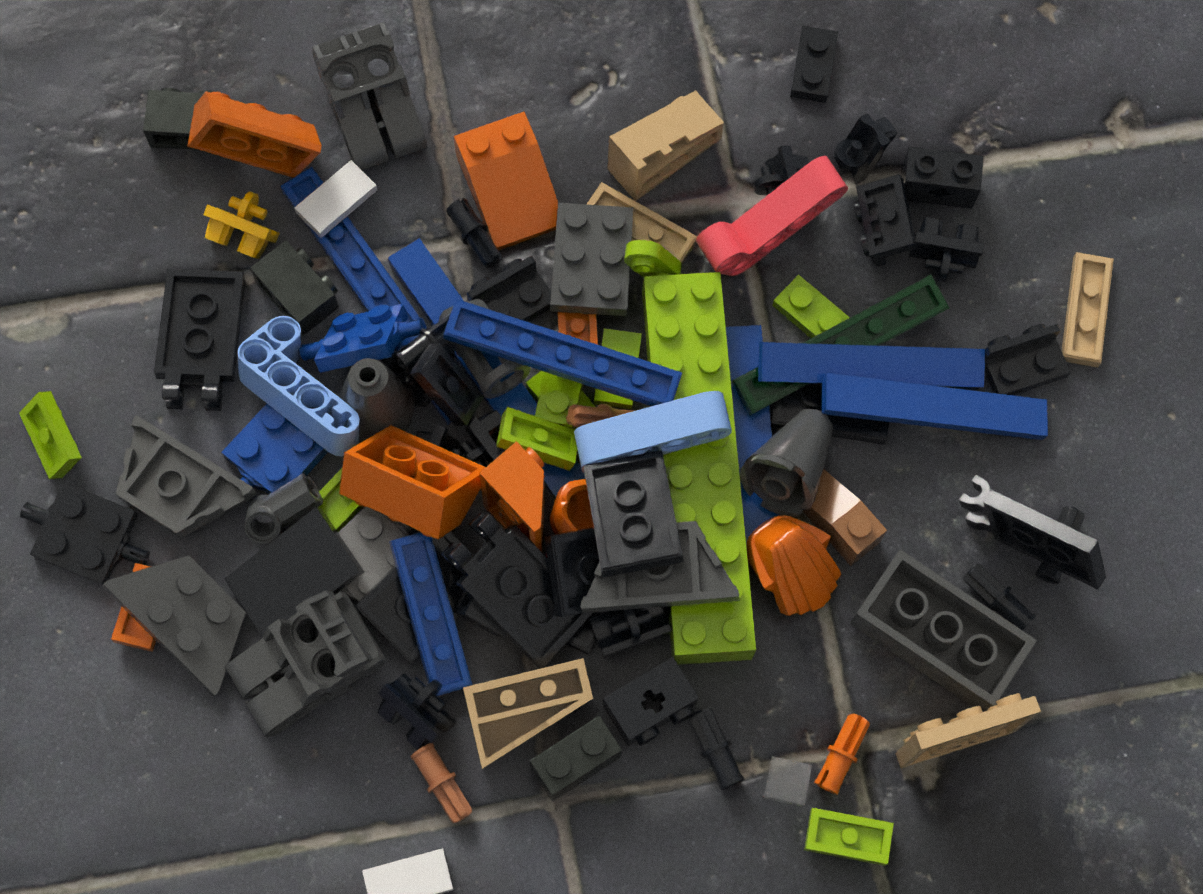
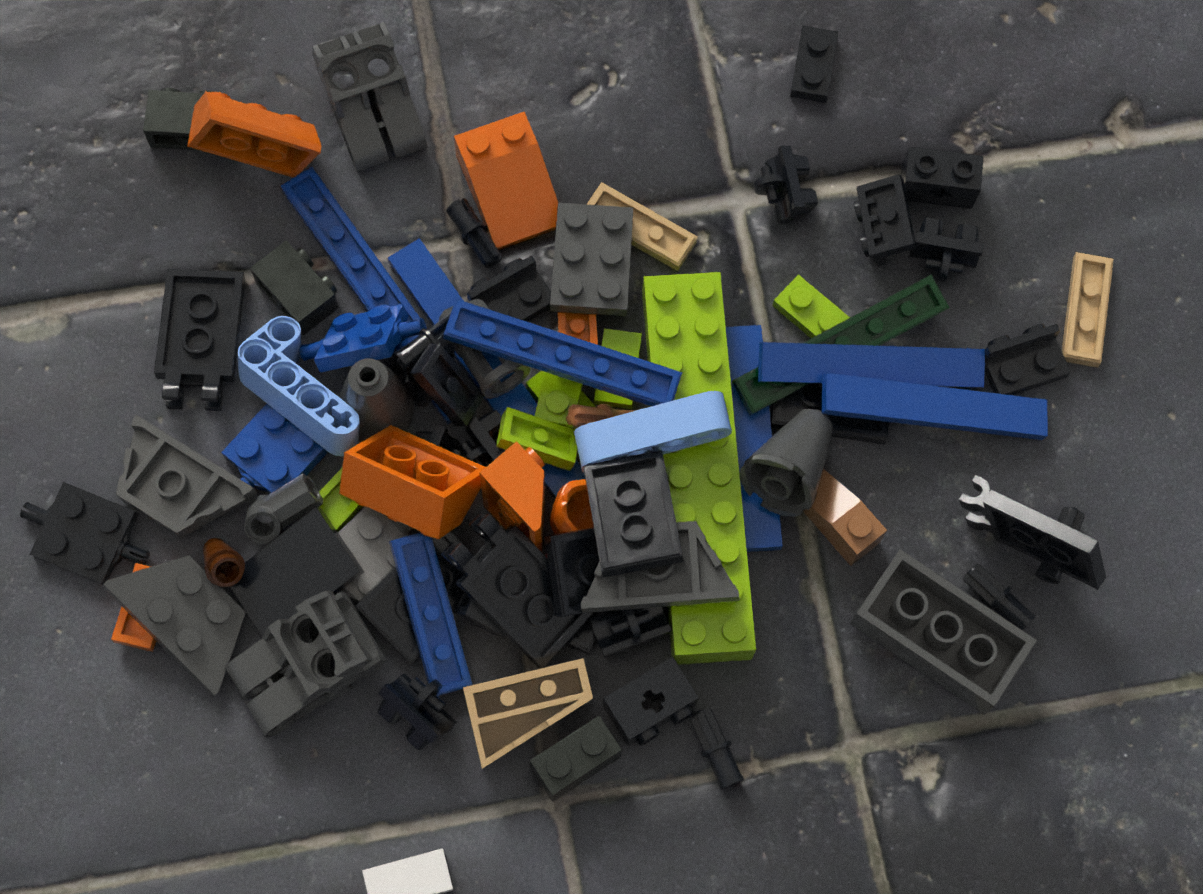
(50, 435): lime plate -> none
(222, 563): none -> reddish brown cone
(223, 223): yellow hips -> none
(335, 199): white tile -> none
(442, 783): nougat axle -> none
(650, 259): lime plate -> none
(662, 143): tan wedge -> none
(772, 220): coral beam -> none
(787, 781): clear tile -> none
(793, 563): orange hair -> none
(842, 753): orange axle -> none
(849, 836): lime plate -> none
(864, 146): black hips -> none
(967, 729): tan plate -> none

